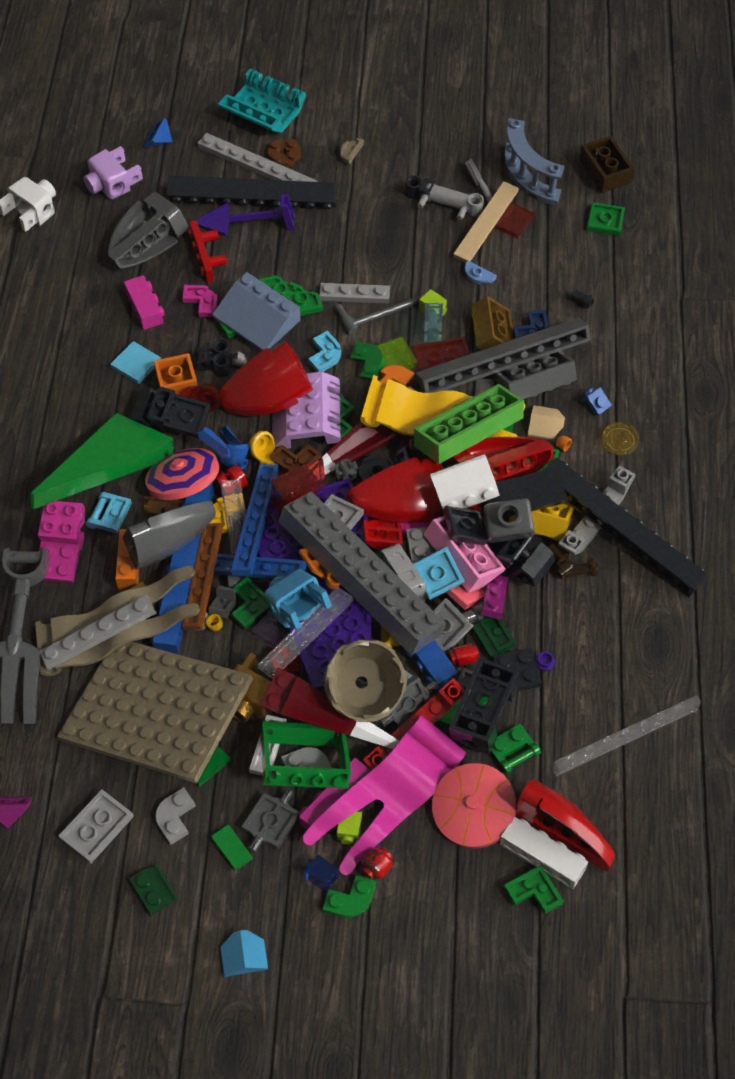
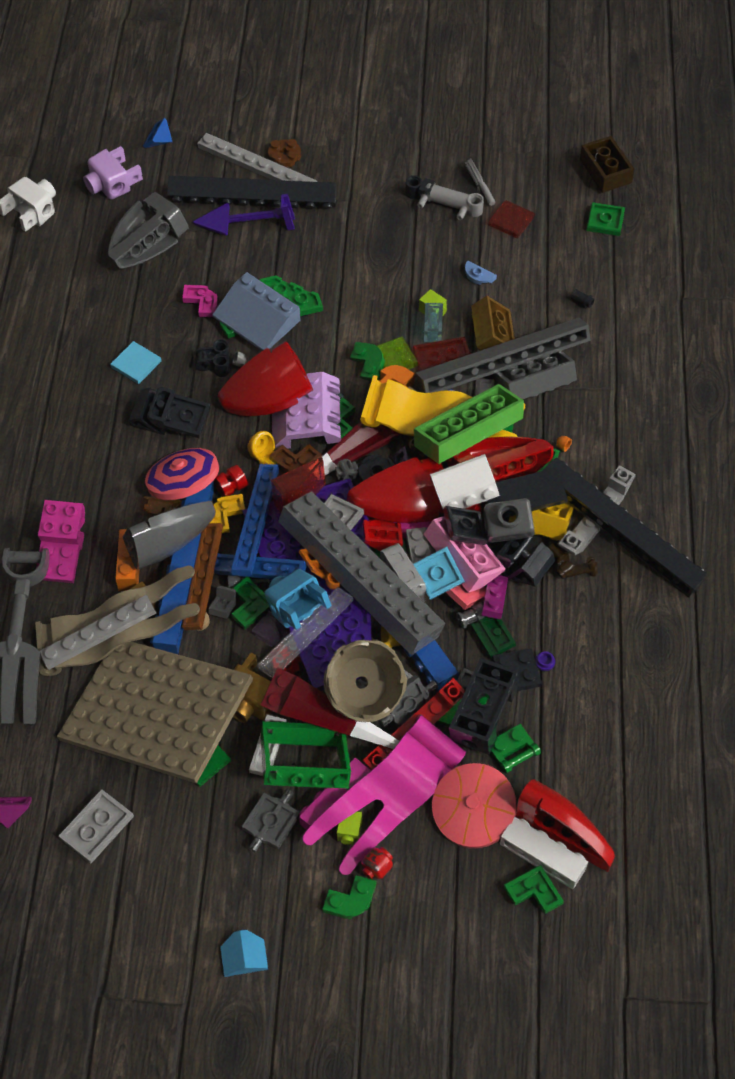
(110, 453): green slope -> none
(114, 514): medium azure plate -> none
(144, 302): dark pink brick -> none
(153, 889): dark green plate -> none
(169, 813): light grey plate -> none
(175, 372): orange brick -> none
(205, 393): clear red piece -> none
(206, 261): red plate -> none
(214, 622): yellow hinge -> none
(228, 454): blue piece -> none
(231, 847): green tile -> none
(234, 511): clear tile -> none
(265, 104): teal slope -> none
(306, 758): light grey plate -> none
(321, 873): clear blue brick -> none
(329, 352): medium azure plate -> none
(350, 149): dark tan plate -> none
(353, 324): dark grey bar -> none
(354, 293): light grey plate -> none
(455, 628): light grey tile -> none
(463, 655): red brick -> none
(485, 222): tan tile -> none
(519, 155): sand blue fence -> none
(537, 322): dark blue plate -> none
(545, 422): tan slope -> none
(596, 400): bracket -> none
(620, 438): clear yellow tile -> none
(626, 735): clear tile -> none

